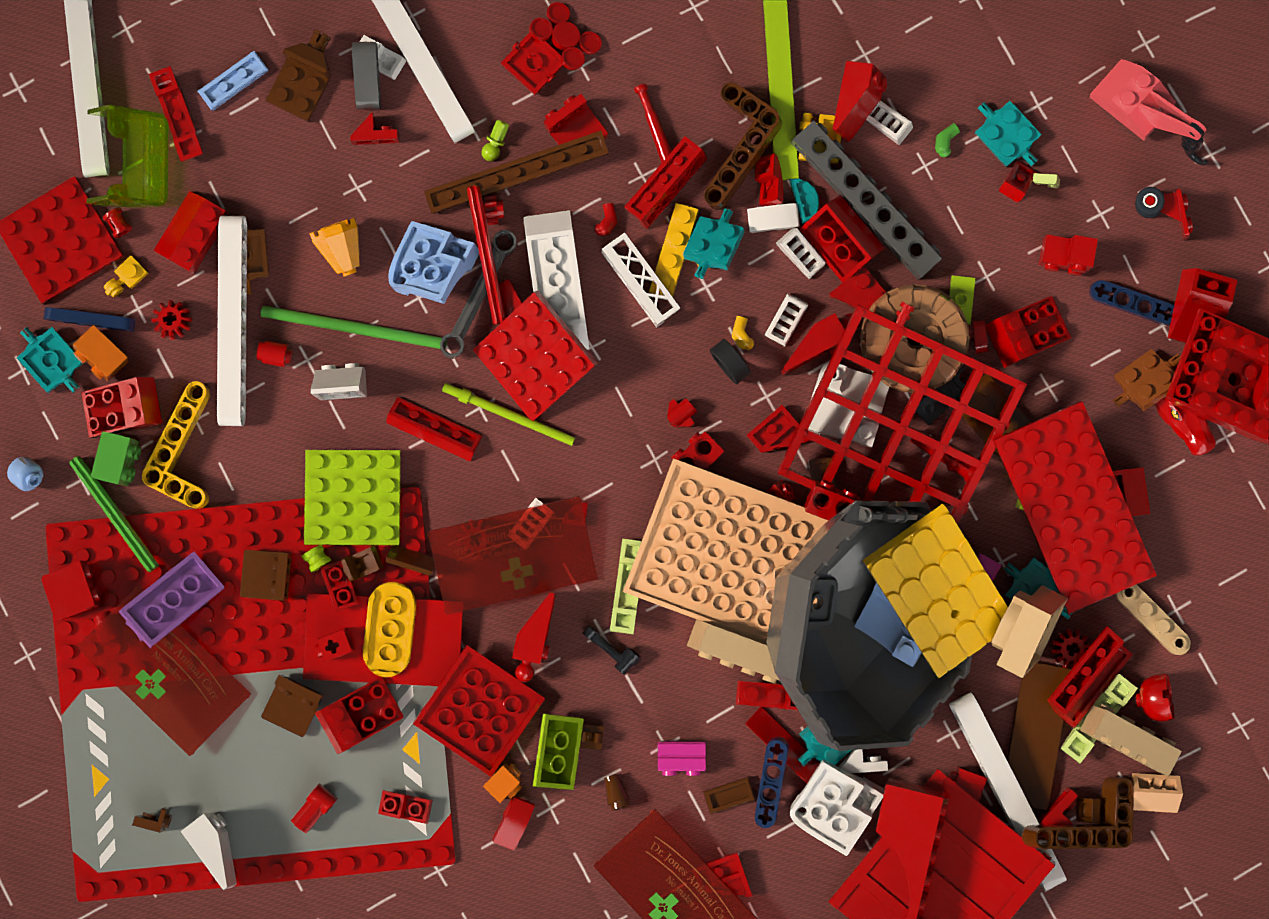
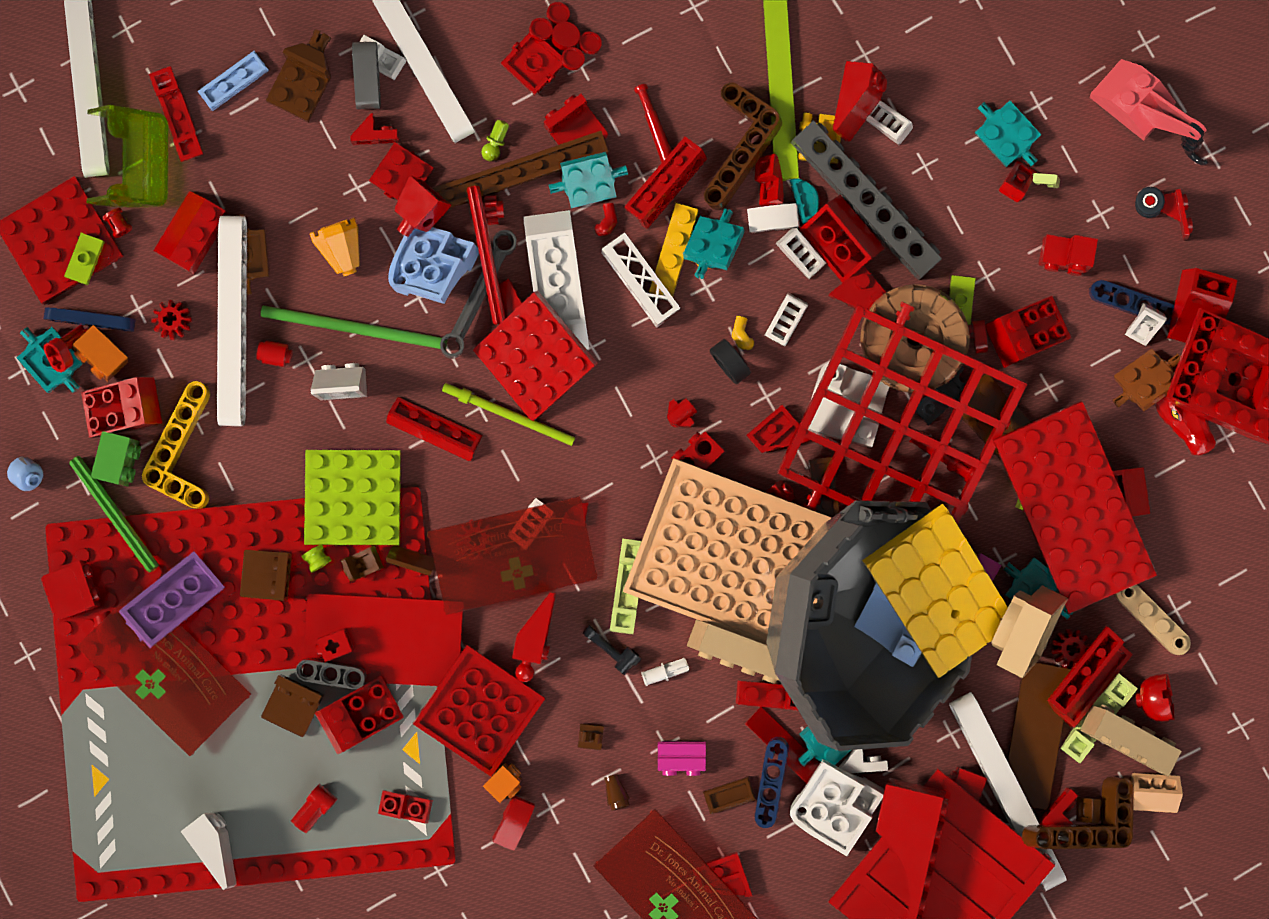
(58, 349): none -> red piece
(84, 259): none -> lime plate
(130, 273): yellow plate -> none
(149, 820): reddish brown bracket -> none
(319, 674): none -> dark grey beam
(338, 586): red slope -> none
(389, 629): yellow tile -> none
(397, 168): none -> red plate
(419, 206): none -> red torso
(558, 751): lime slope -> none
(588, 179): none -> teal plate
(665, 671): none -> white axle
(819, 340): red slope -> none
(830, 507): red brick -> none
(943, 140): bright green arm -> none
(1146, 324): none -> white slope

